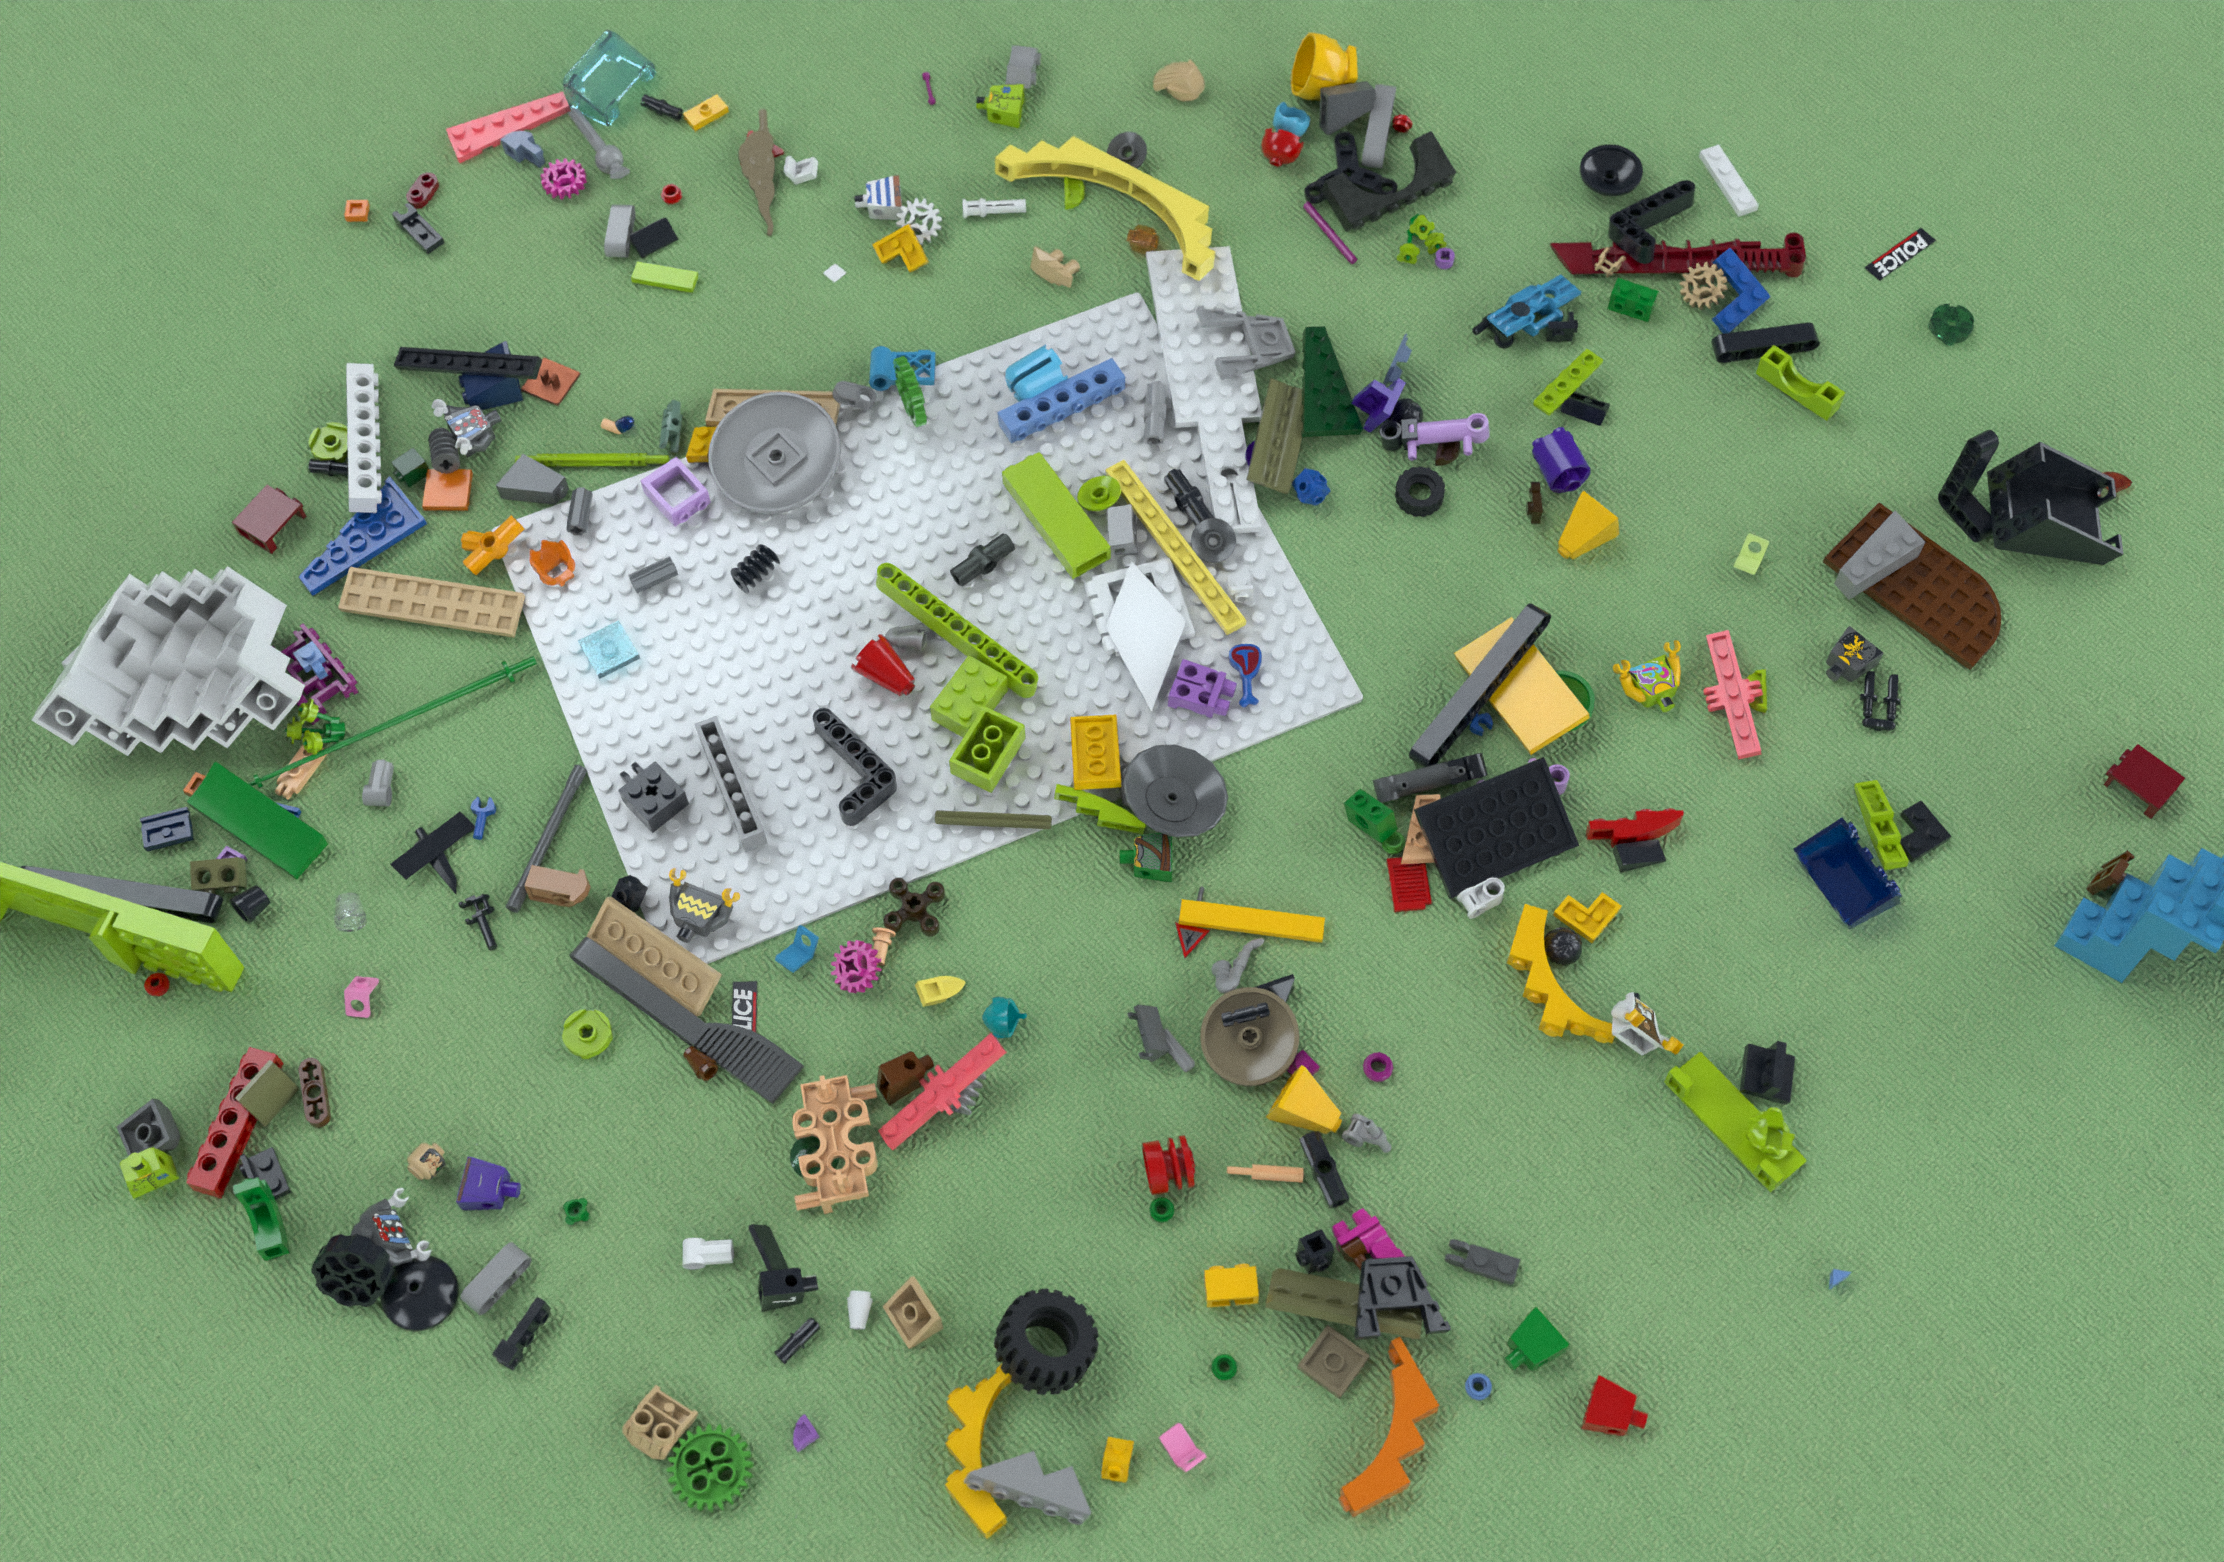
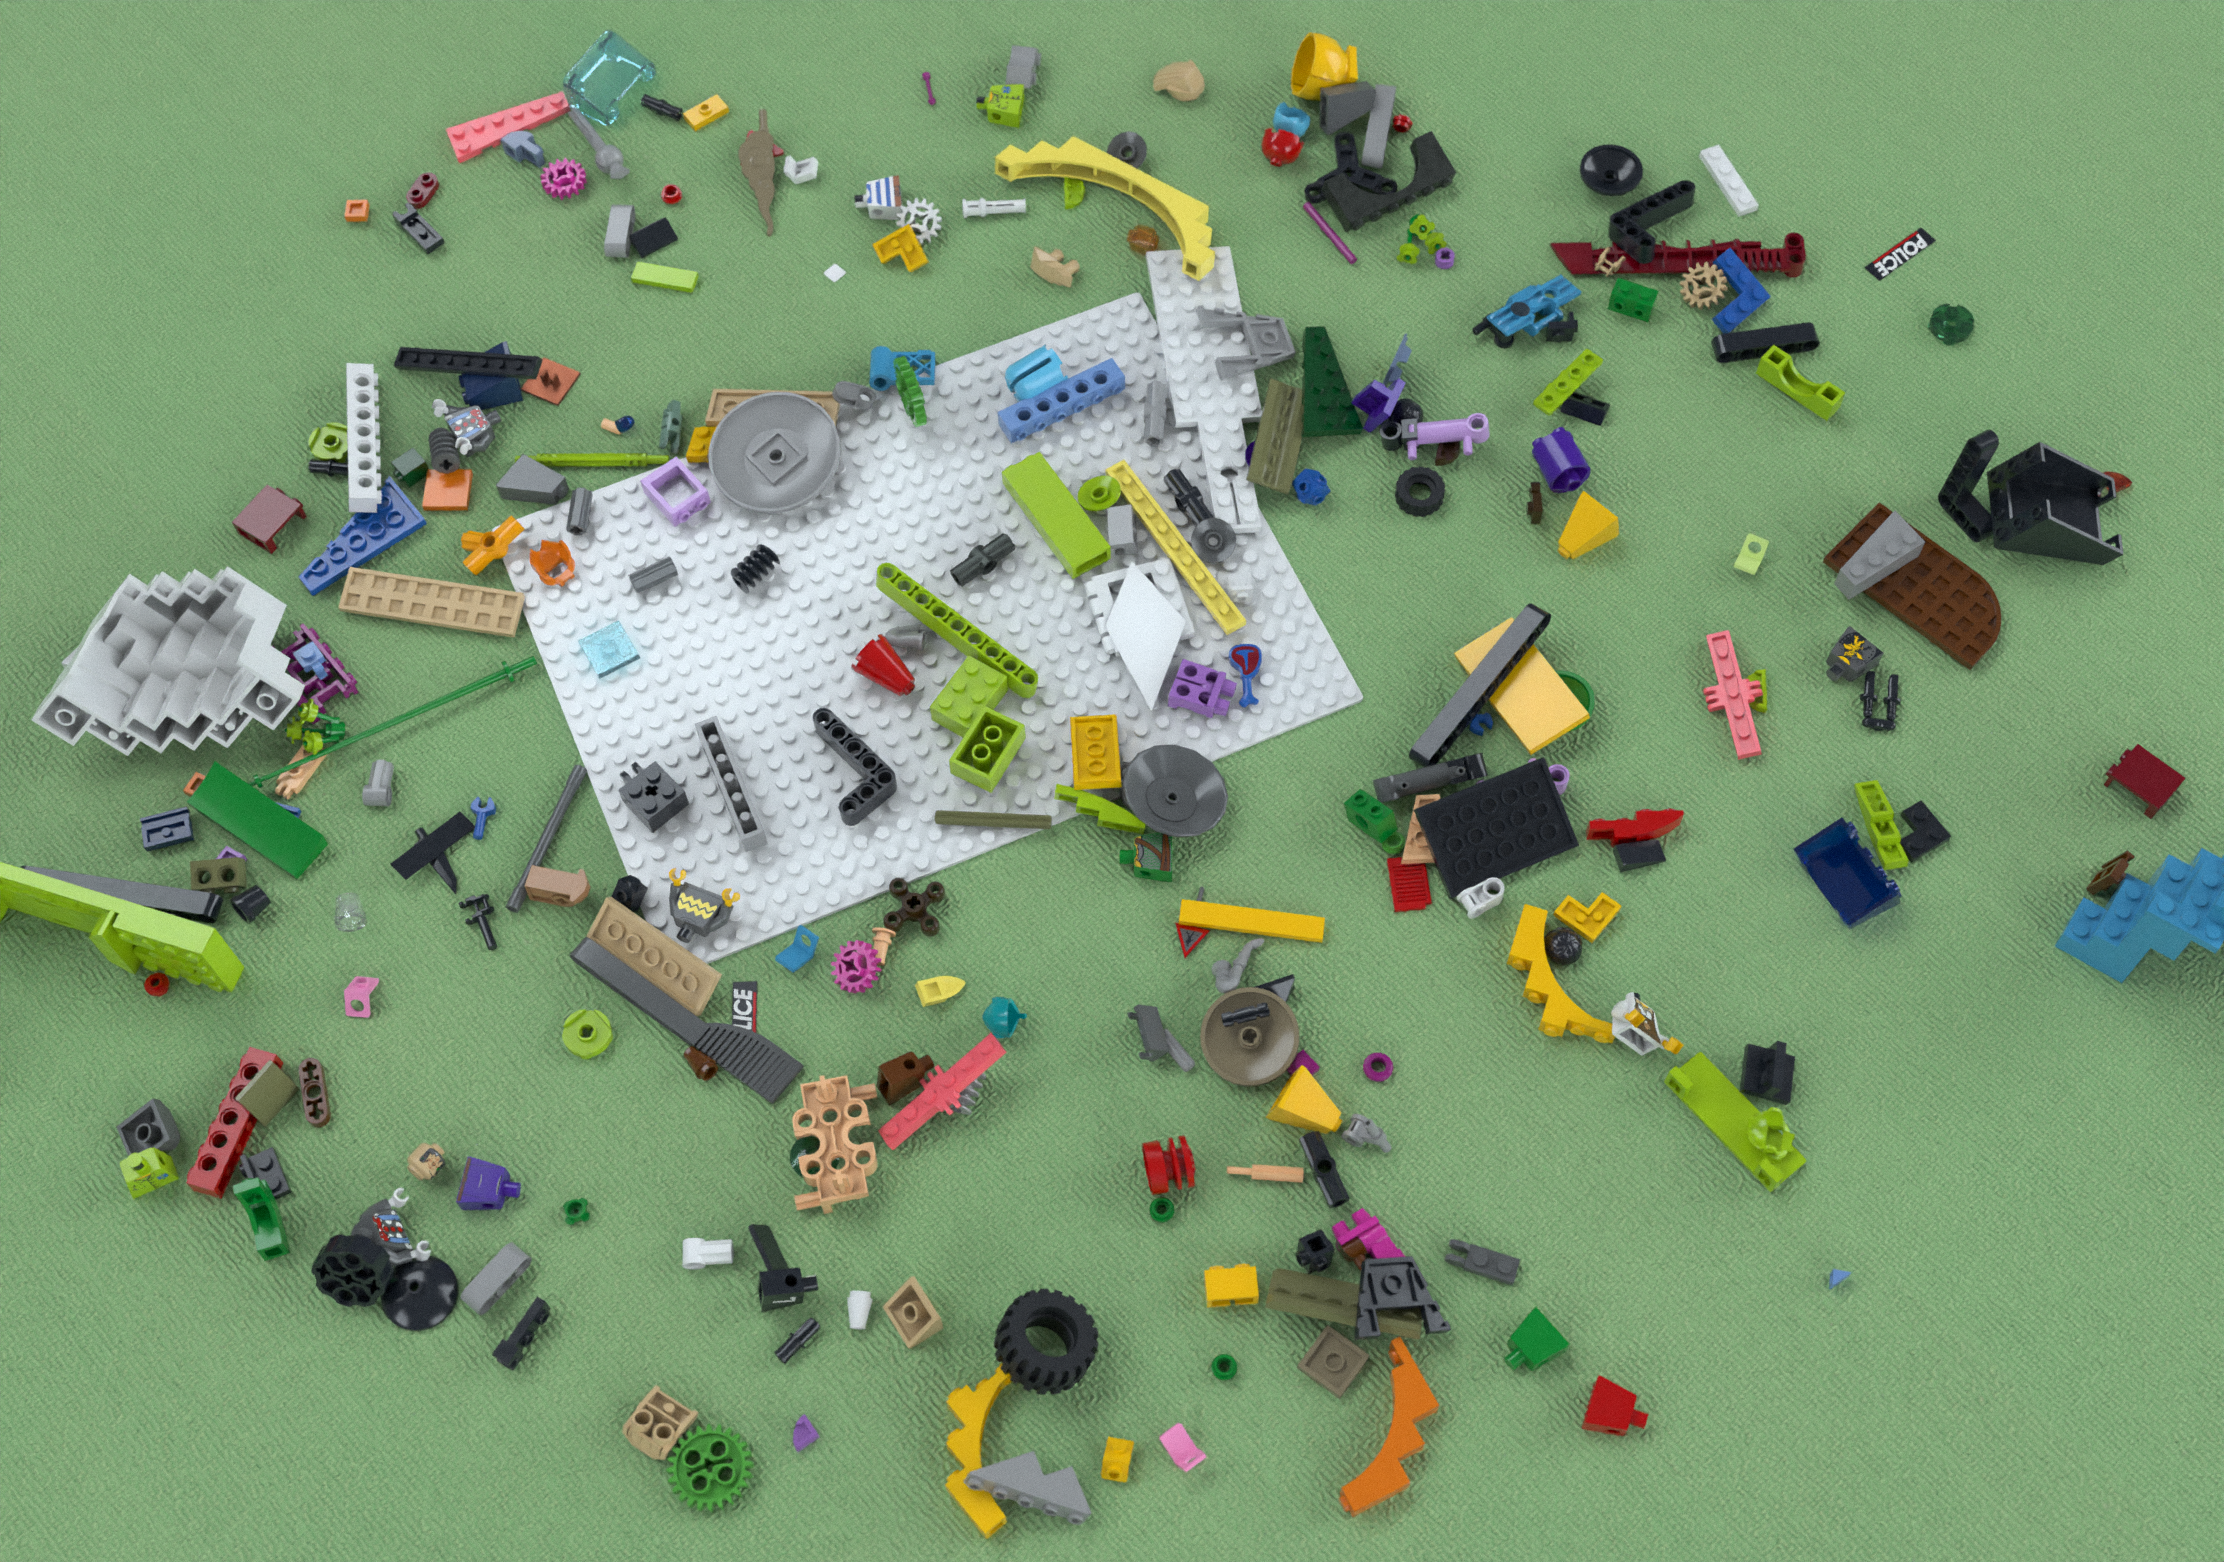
(1481, 1379): medium blue plate -> none
(1653, 680): torso -> none

